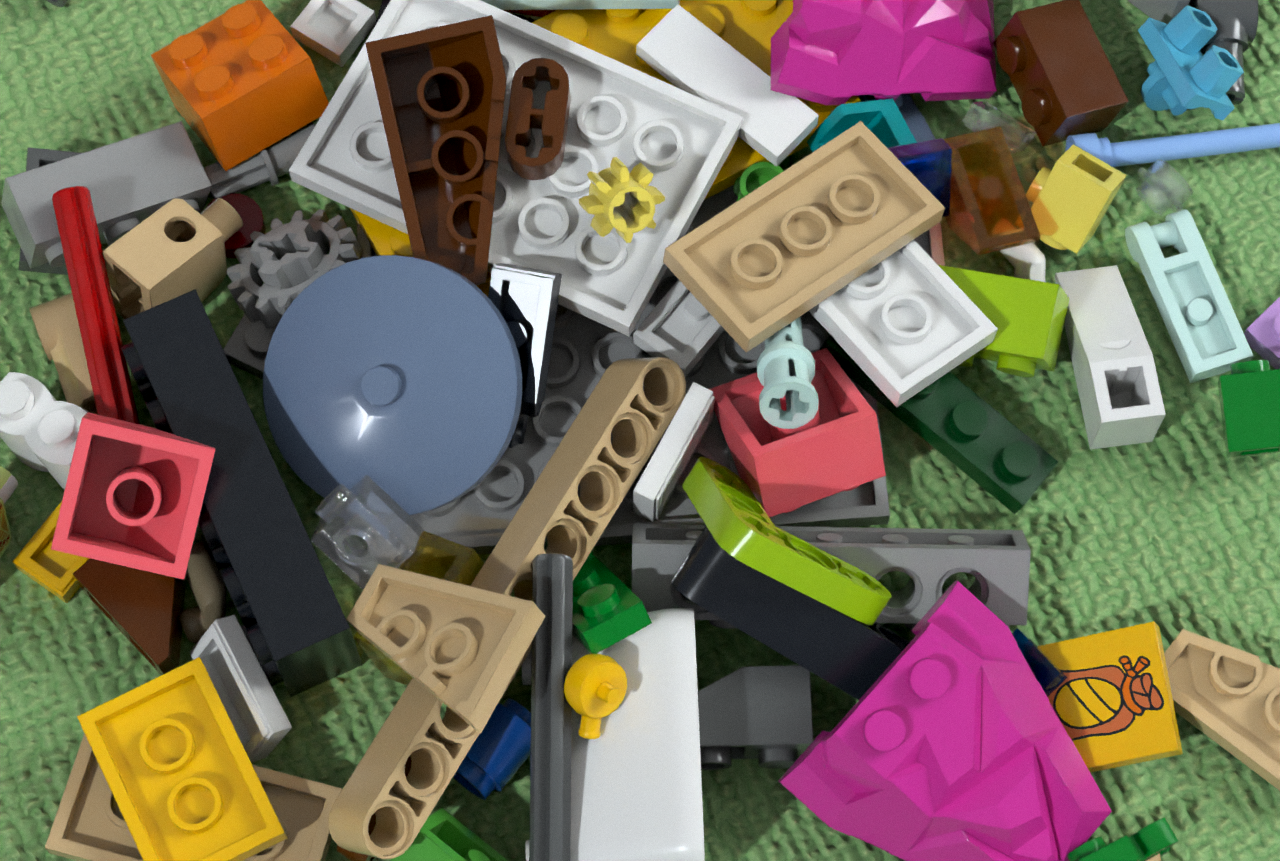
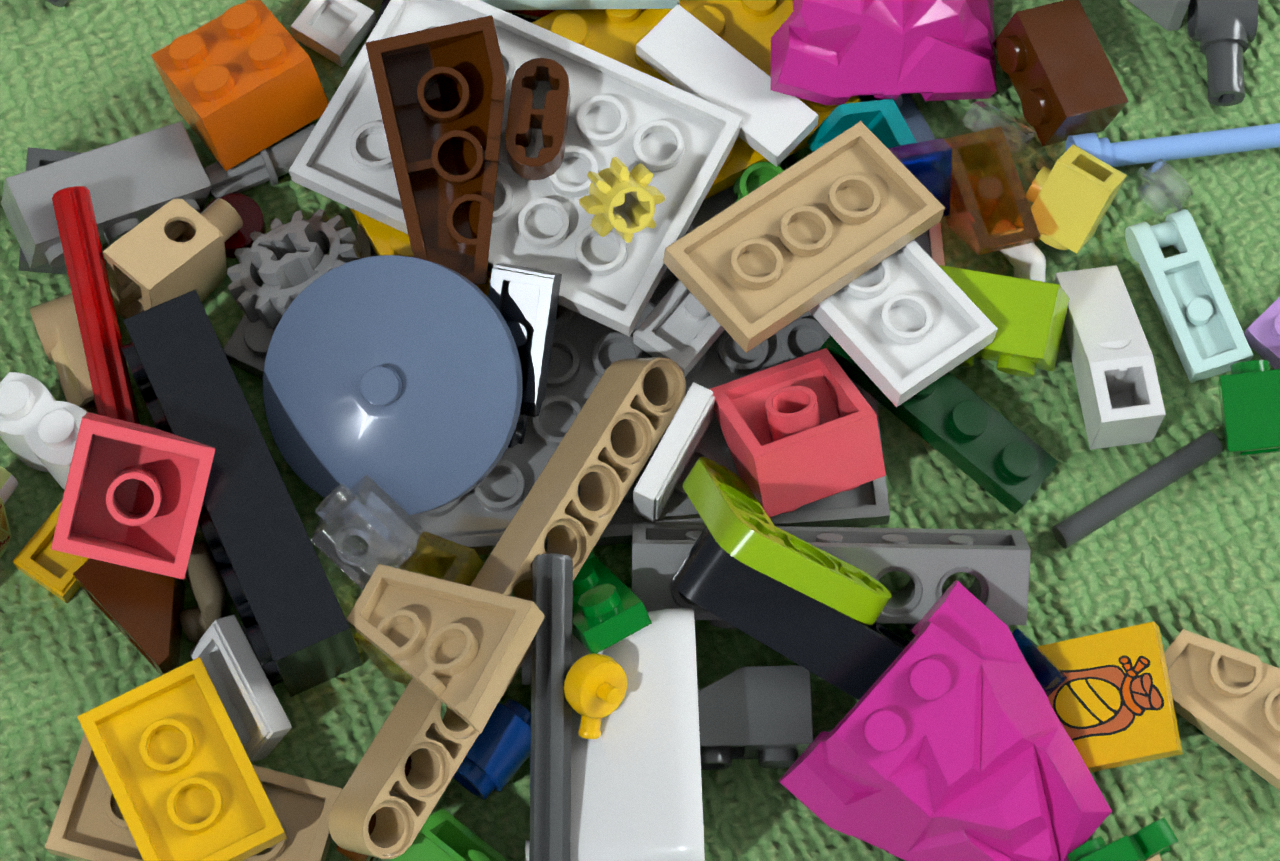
(787, 371): light aqua pin -> none
(1137, 489): none -> dark grey bar
(1181, 74): medium azure hips -> none

